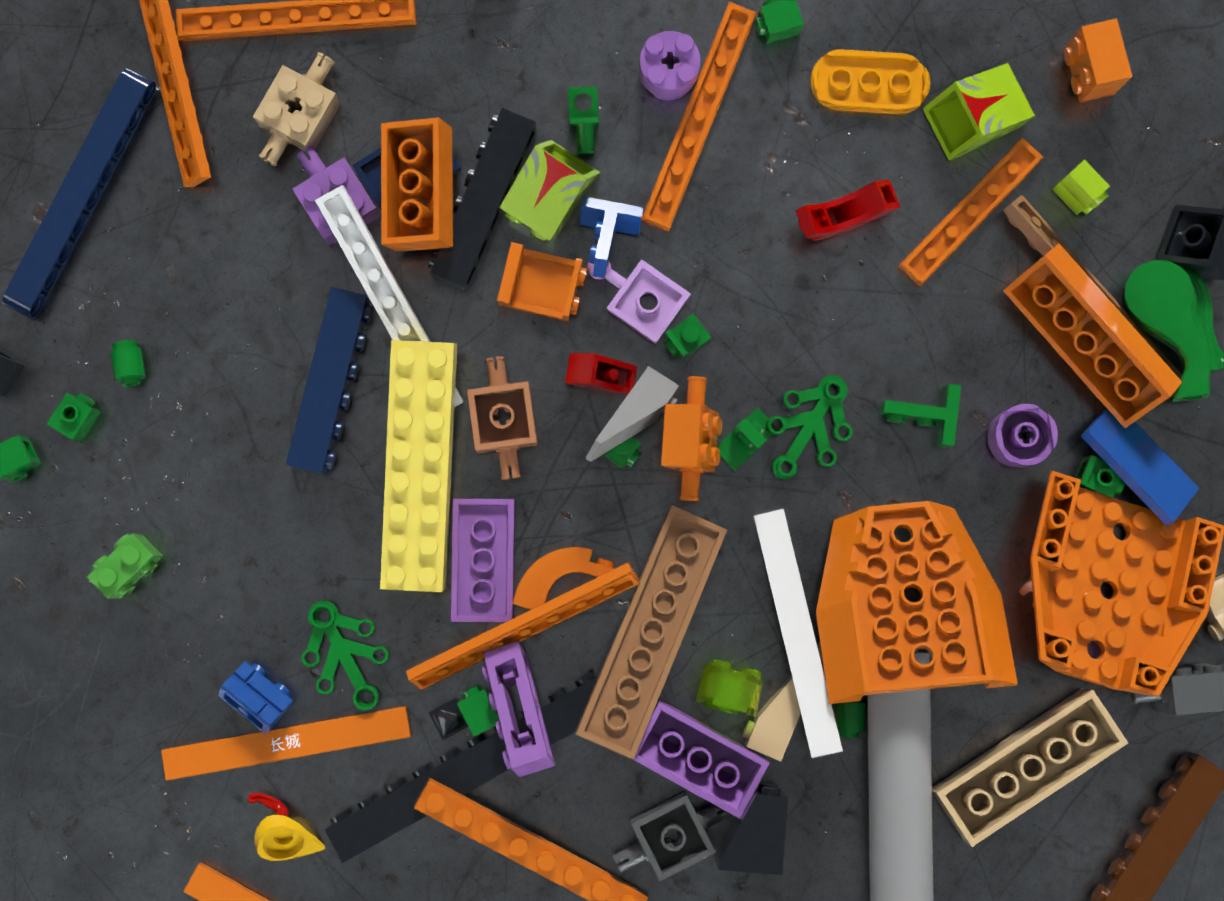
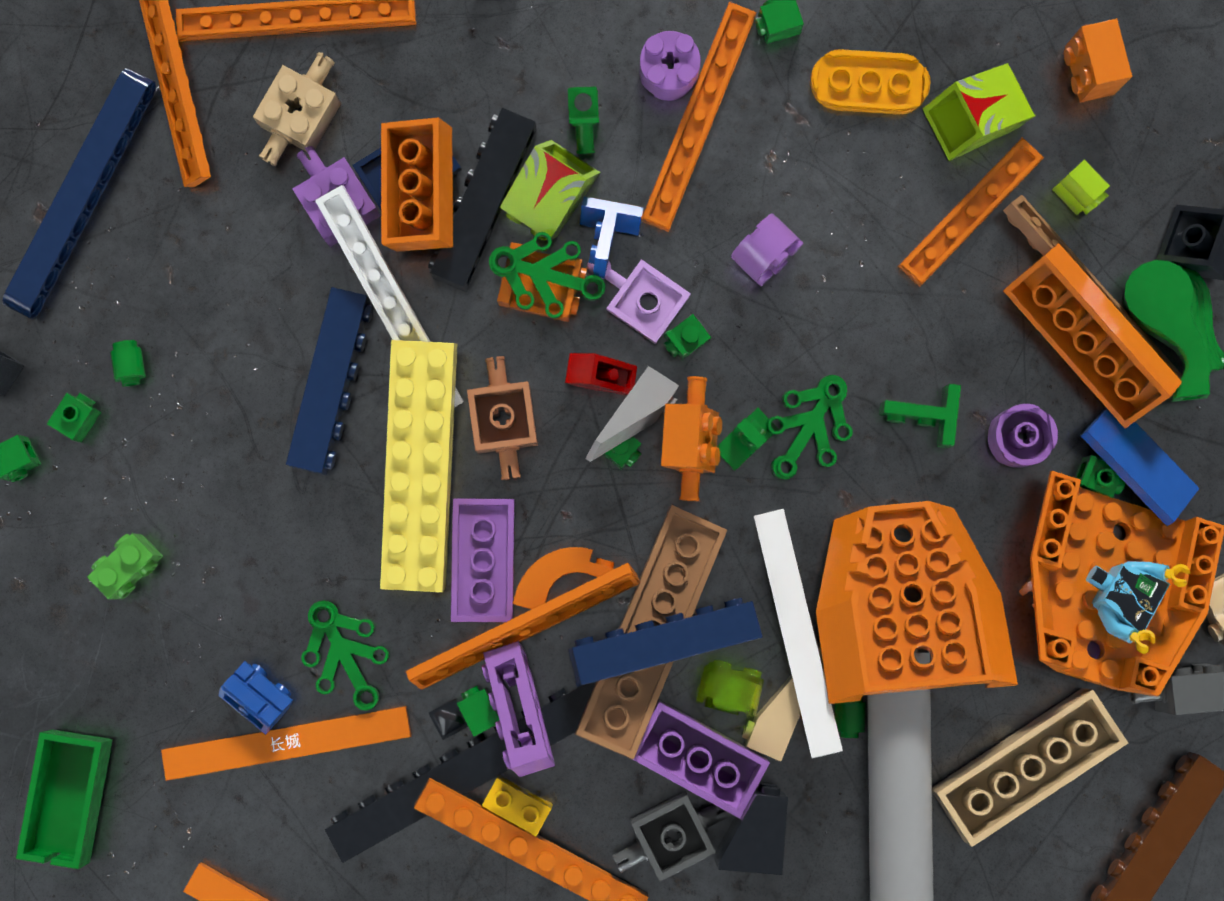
(64, 798): none -> green piece
(280, 836): yellow piece -> none
(517, 805): none -> yellow brick
(542, 273): none -> green plant
(665, 642): none -> dark blue brick
(766, 249): none -> medium lavender brick
(848, 212): red arch -> none
(1131, 596): none -> torso

